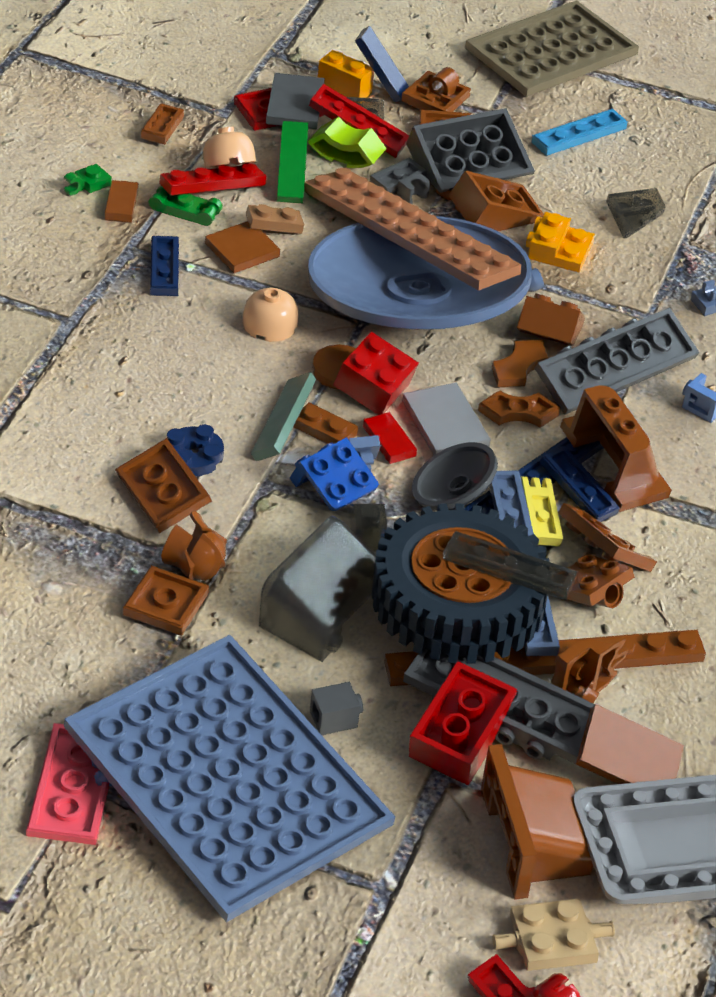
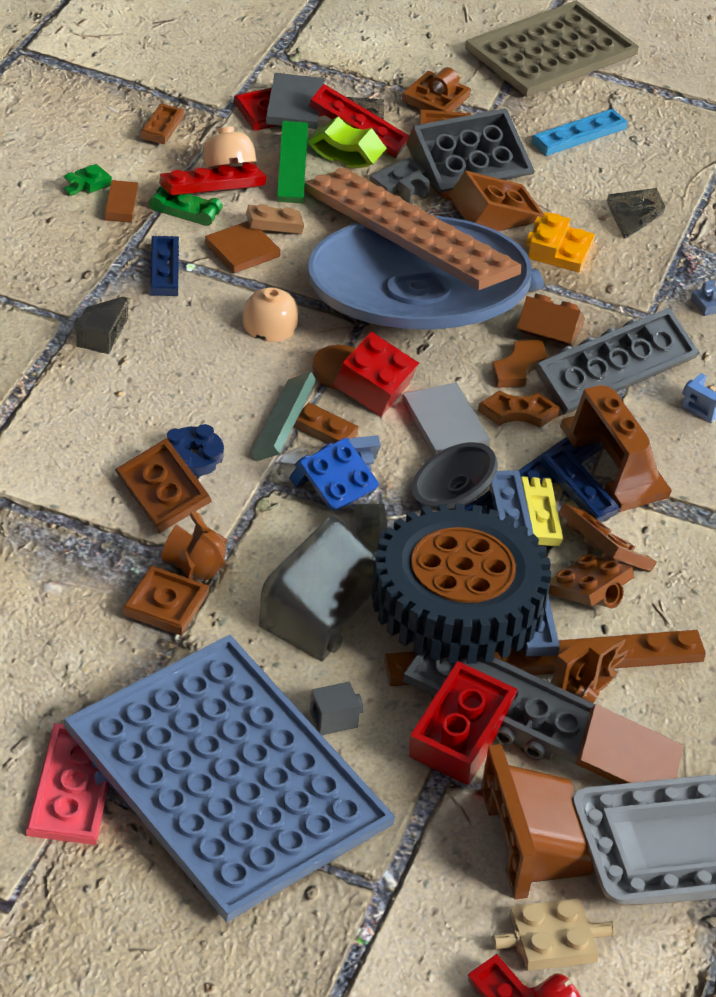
(101, 325): none -> clear smoke slope
(346, 75): light orange brick -> none
(381, 63): tile -> none
(393, 440): red tile -> none
(510, 565): clear smoke tile -> none

